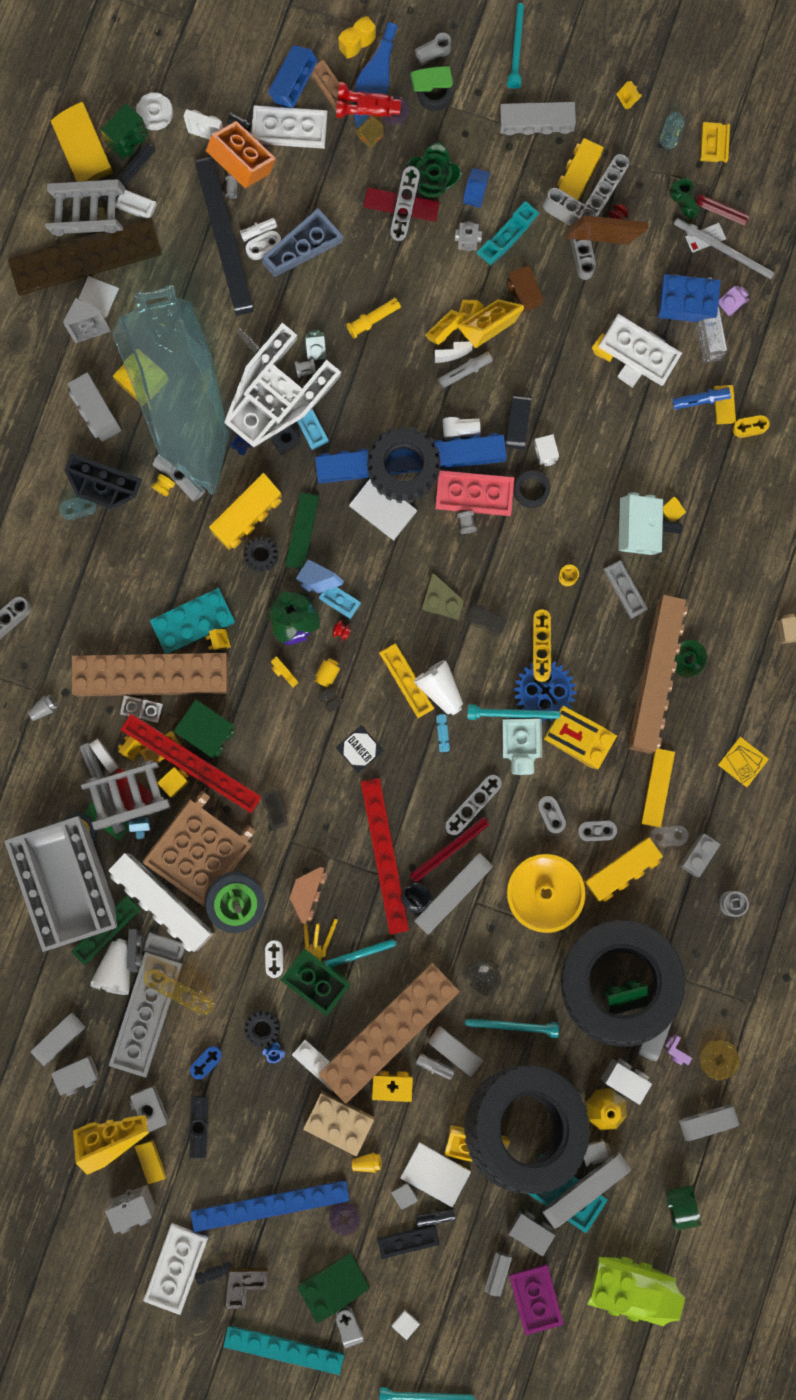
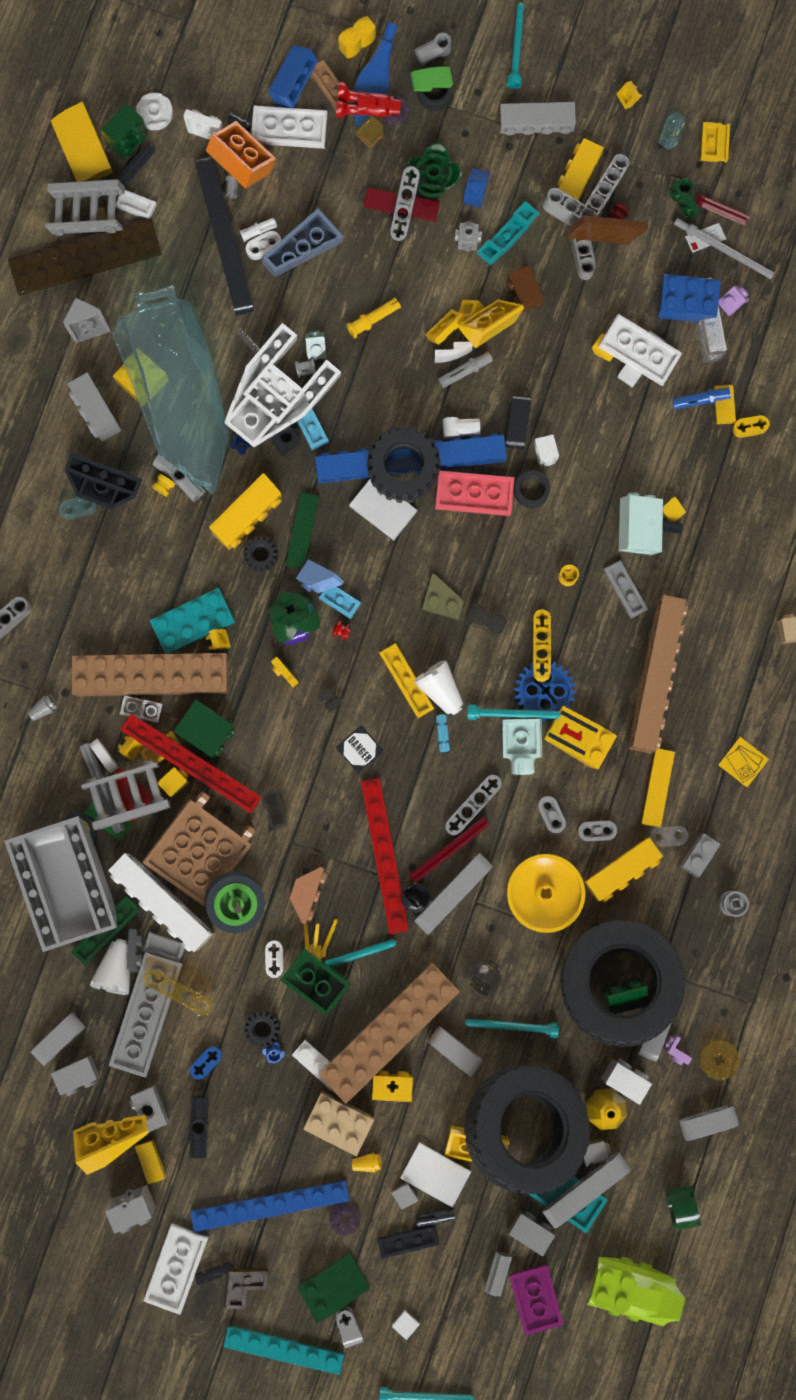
(98, 294): white sticker -> none
(139, 825): medium azure tile -> none
(327, 672): yellow brick -> none
(435, 1066): light grey axle -> none
(467, 522): light grey bush -> none
(687, 650): dark green dish -> none

